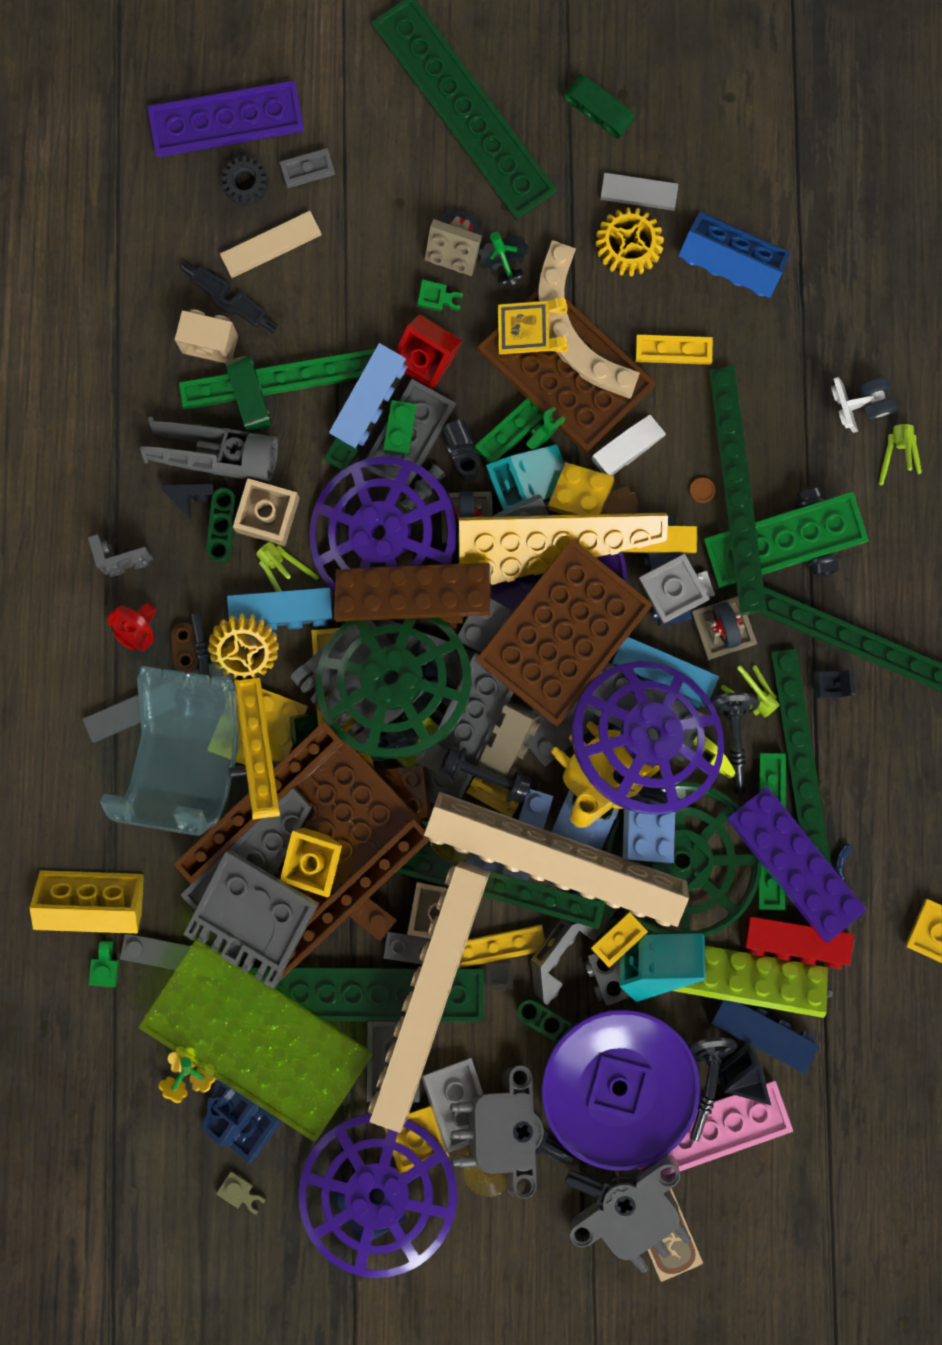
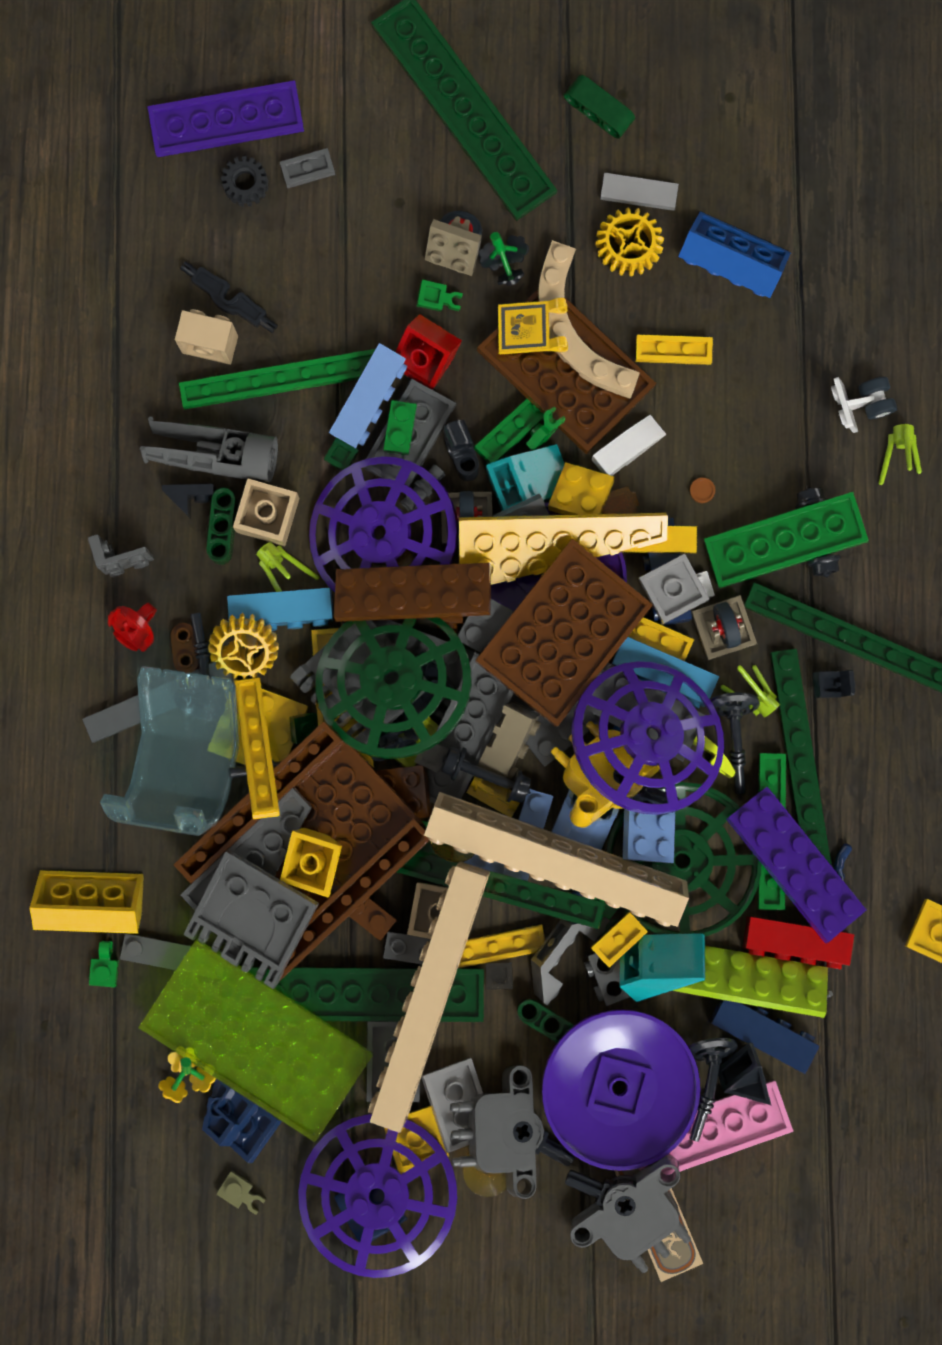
(248, 393): dark green beam -> none
(270, 244): tan tile -> none
(662, 638): none -> yellow plate
(738, 491): dark green plate -> none

